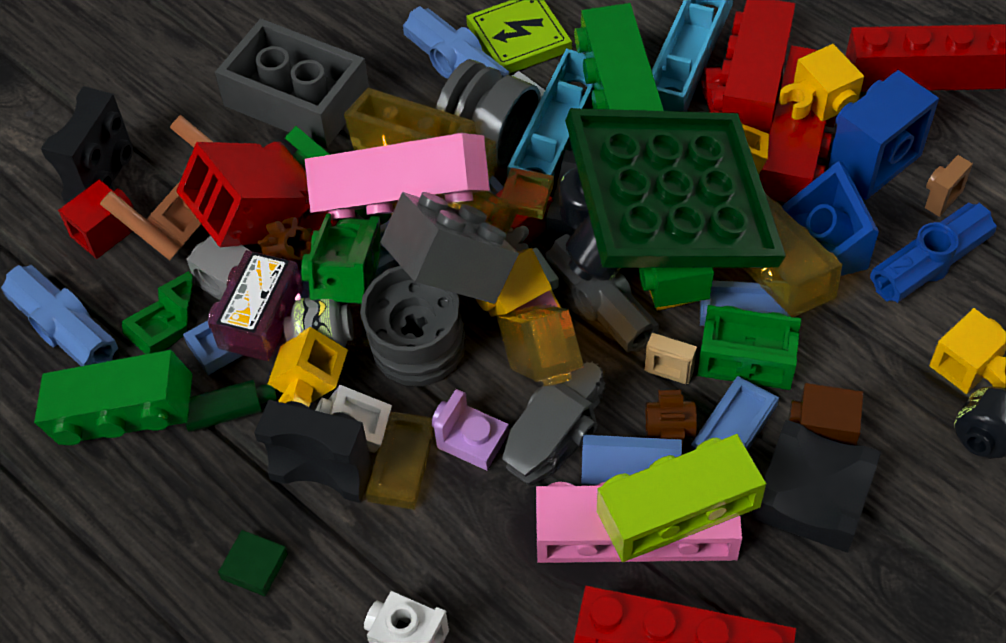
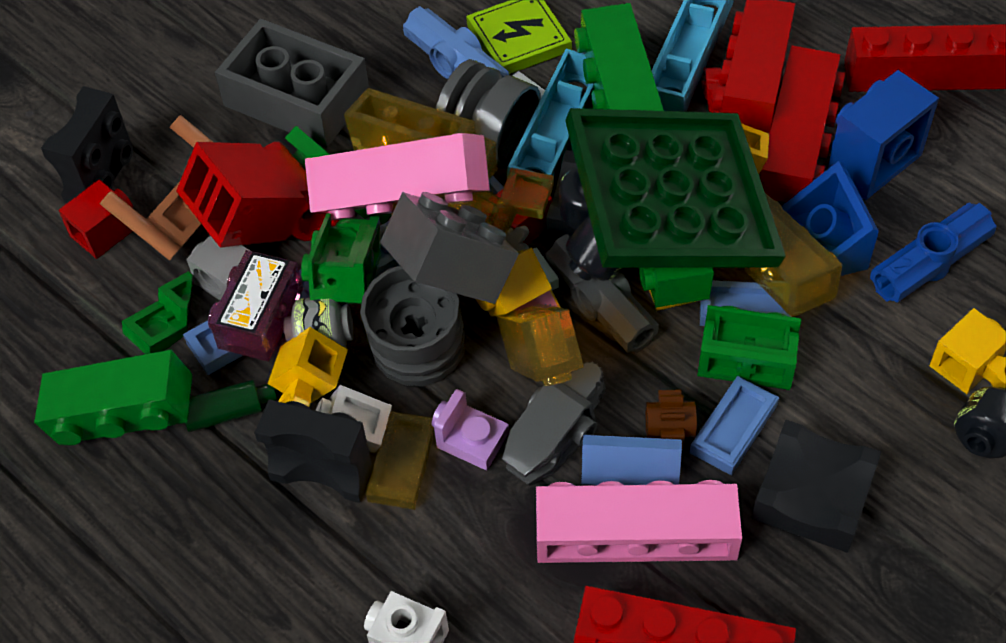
(58, 316): medium blue piece -> none
(253, 563): dark green tile -> none
(287, 240): reddish brown gear -> none
(670, 358): tan tile -> none
(679, 496): lime brick -> none
(823, 84): yellow brick -> none
(829, 412): reddish brown brick -> none
(947, 184): medium nougat plate -> none

